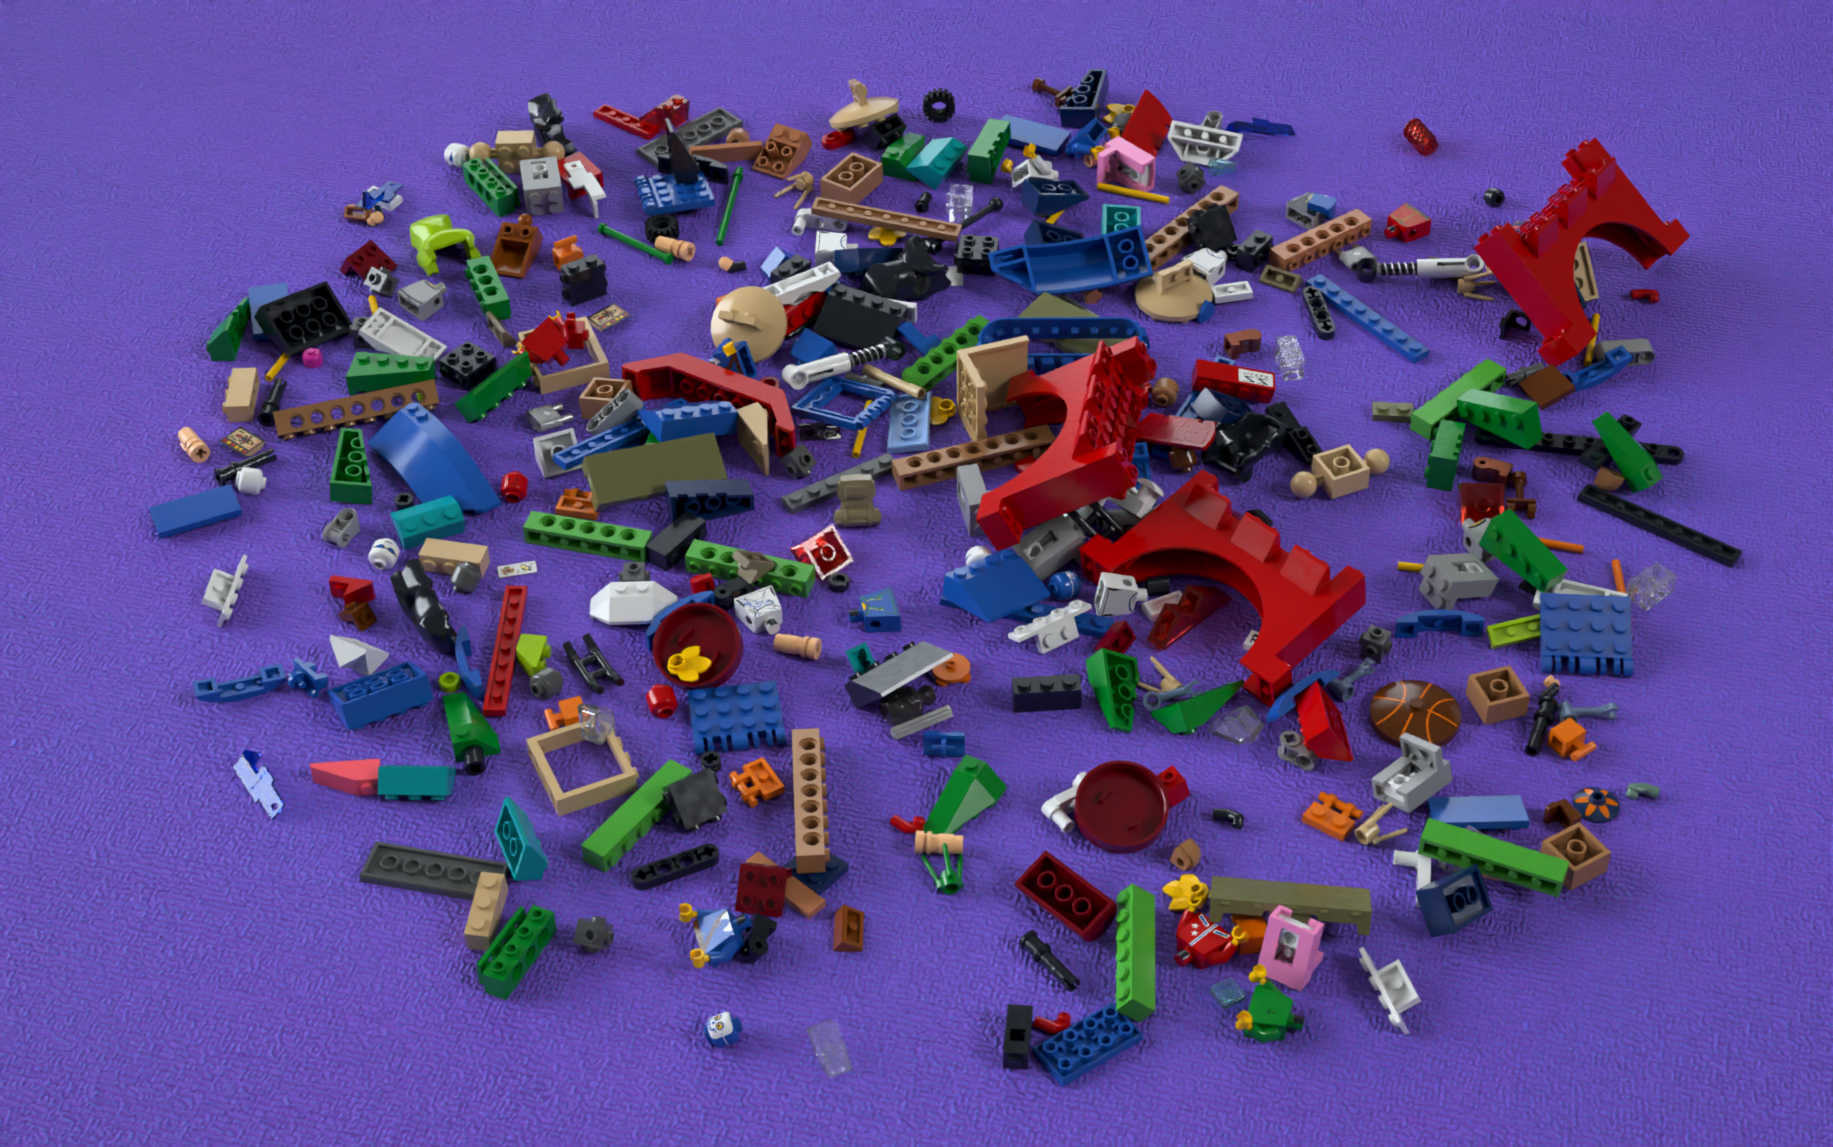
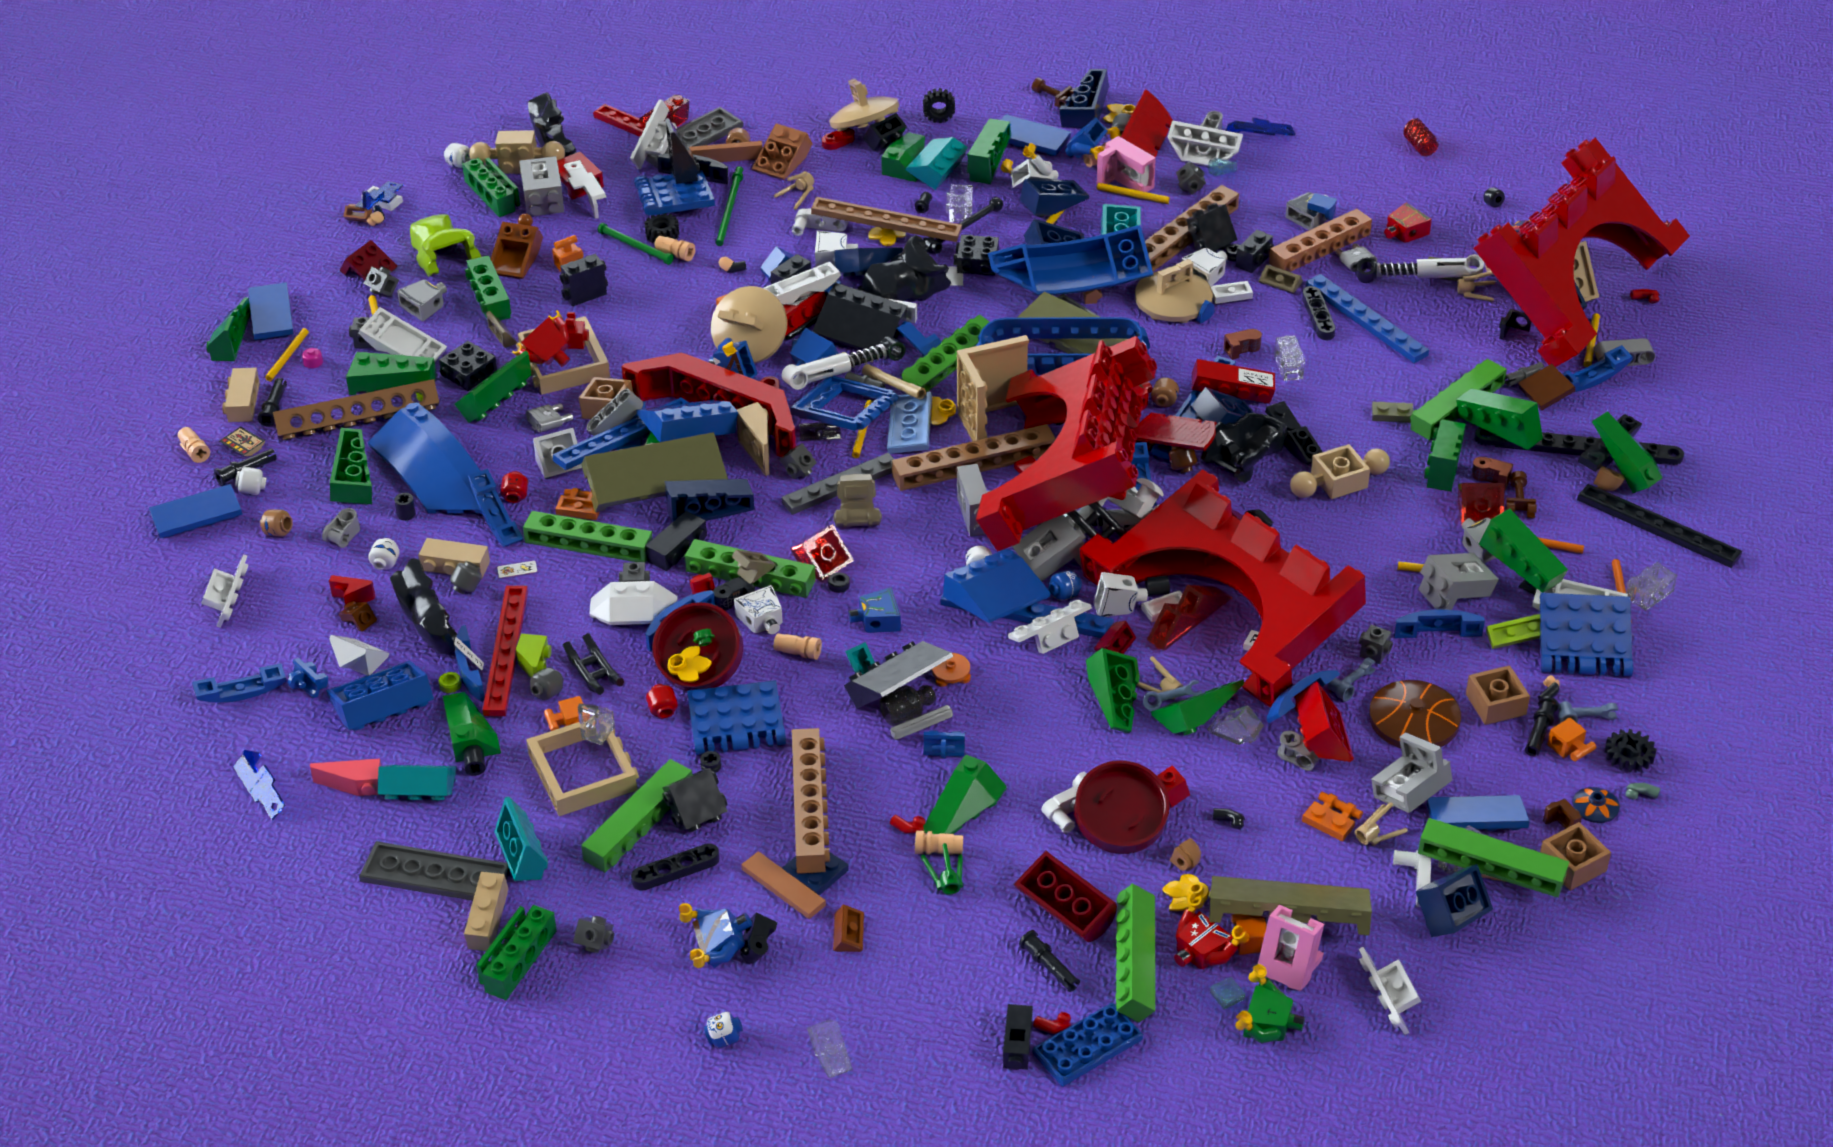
(276, 522): none -> medium nougat head
(304, 319): black slope -> none
(428, 520): teal slope -> none
(464, 649): none -> white sticker
(493, 508): none -> blue slope
(607, 317): piece -> none
(654, 137): none -> white bracket
(703, 637): none -> green plate
(762, 889): dark red bracket -> none
(763, 779): orange plate -> none
(852, 179): medium nougat brick -> none
(1046, 693): black brick -> none
(1630, 750): none -> black gear

